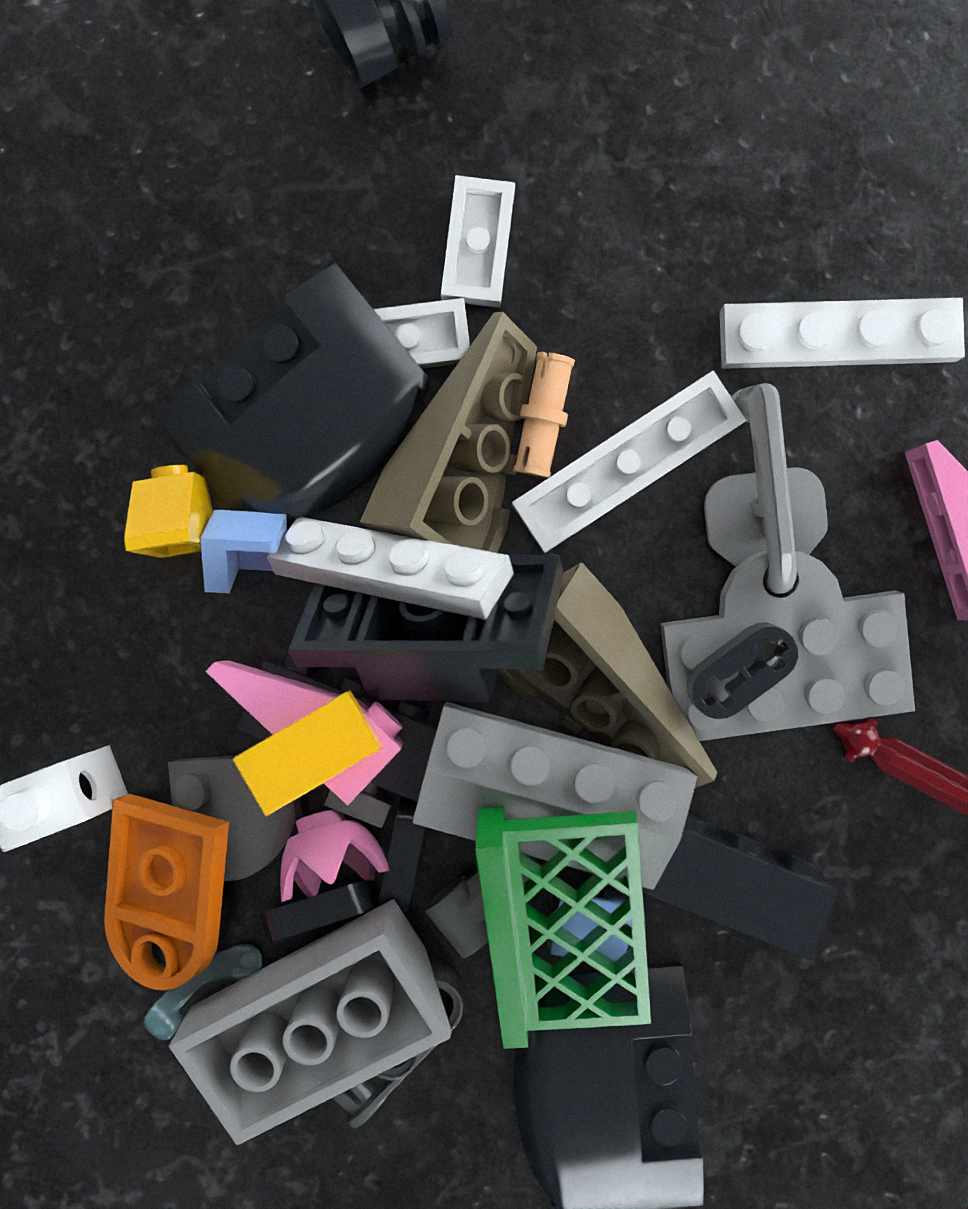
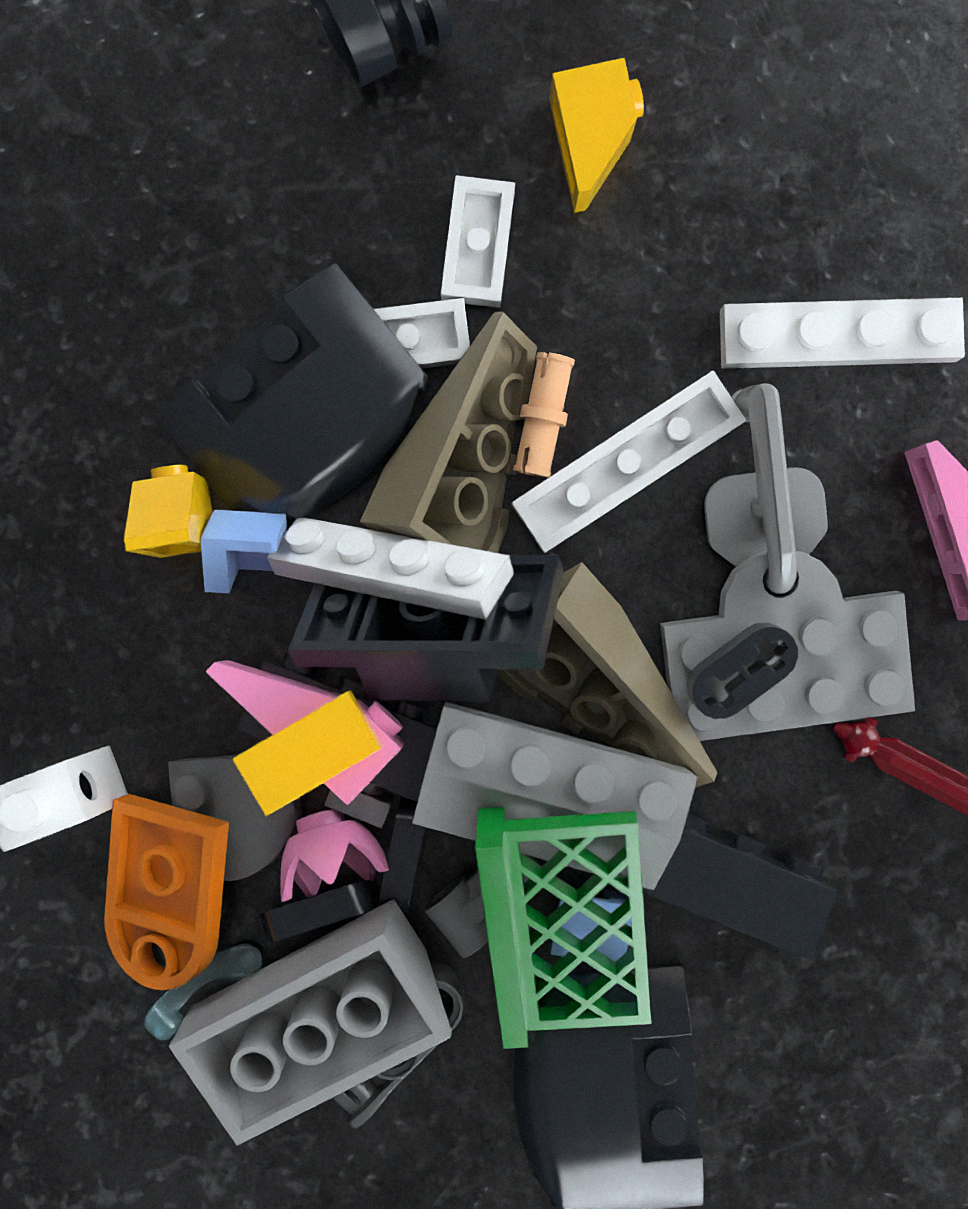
(594, 123): none -> yellow slope

